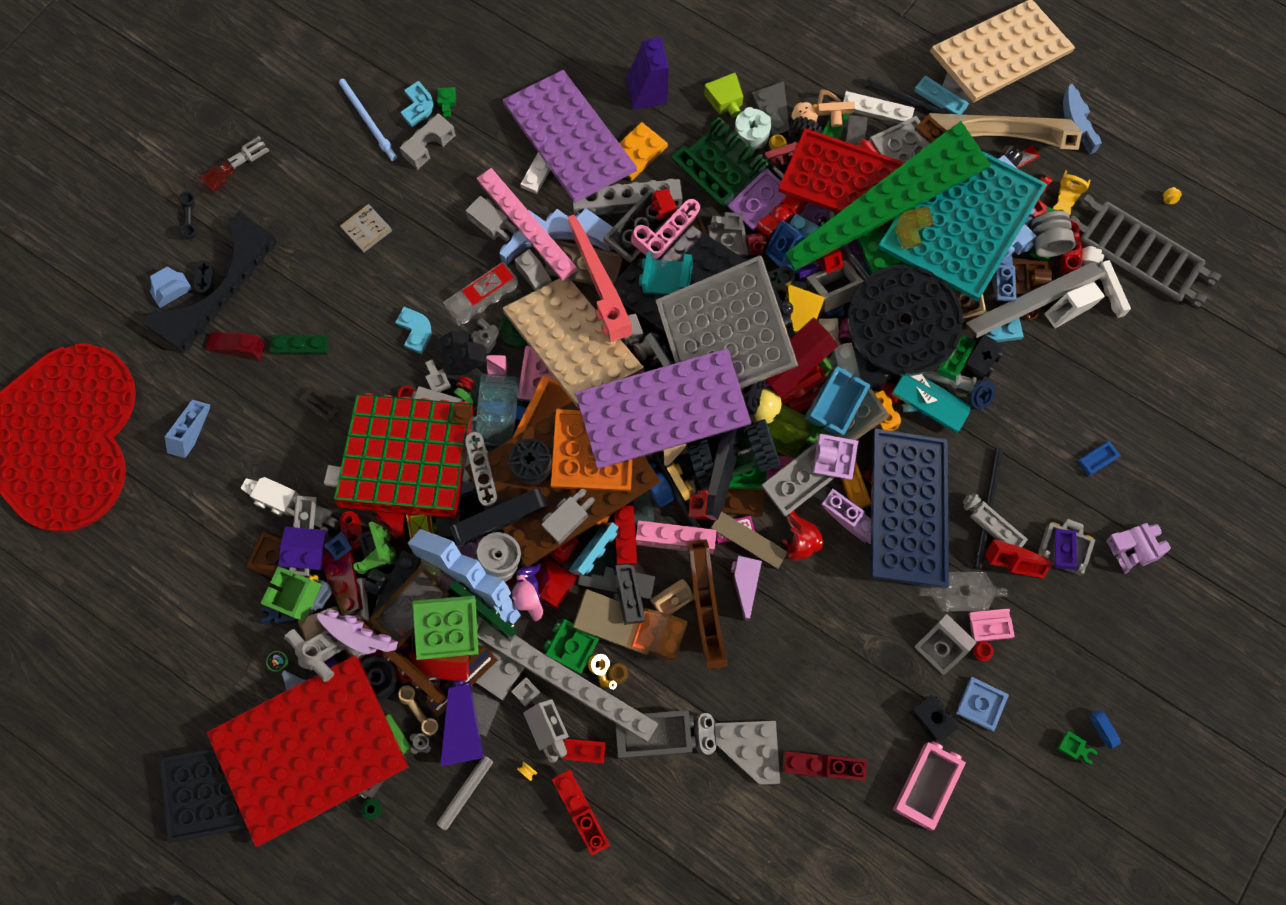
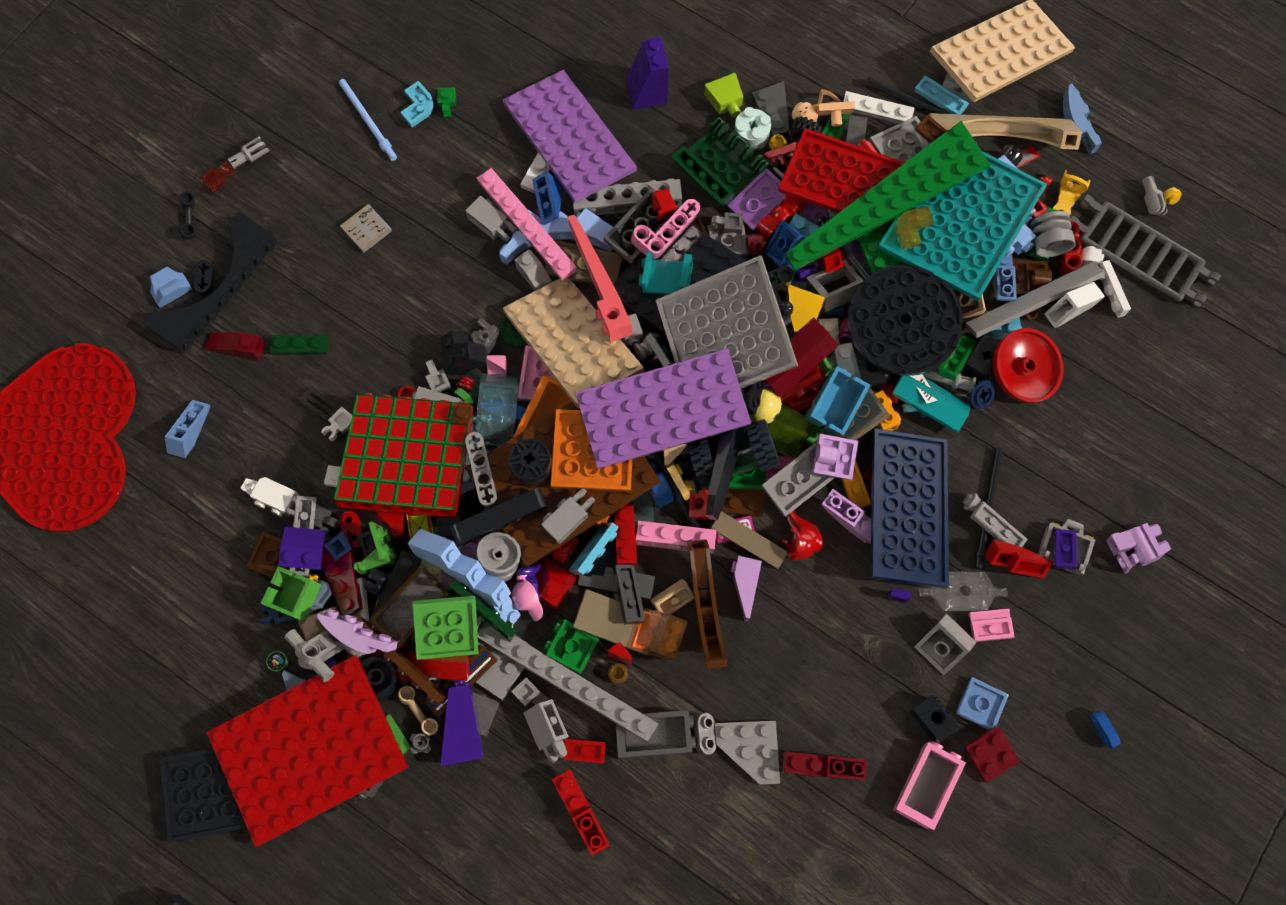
(339, 422): none -> white plate
(377, 812): dark green plate -> none
(419, 328): medium azure plate -> none
(435, 130): light grey arch -> none
(464, 793): light grey axle -> none
(481, 293): clear brick -> none
(527, 771): yellow bush -> none
(548, 197): none -> blue slope
(603, 667): plate -> none
(619, 653): none -> red slope
(642, 147): light orange plate -> none
(899, 595): none -> dark purple tile
(983, 651): red plate -> none
(991, 754): none -> dark red plate
(1028, 365): none -> red dish
(1074, 747): green plate -> none
(1098, 458): blue tile -> none
(1154, 197): none -> light grey arm

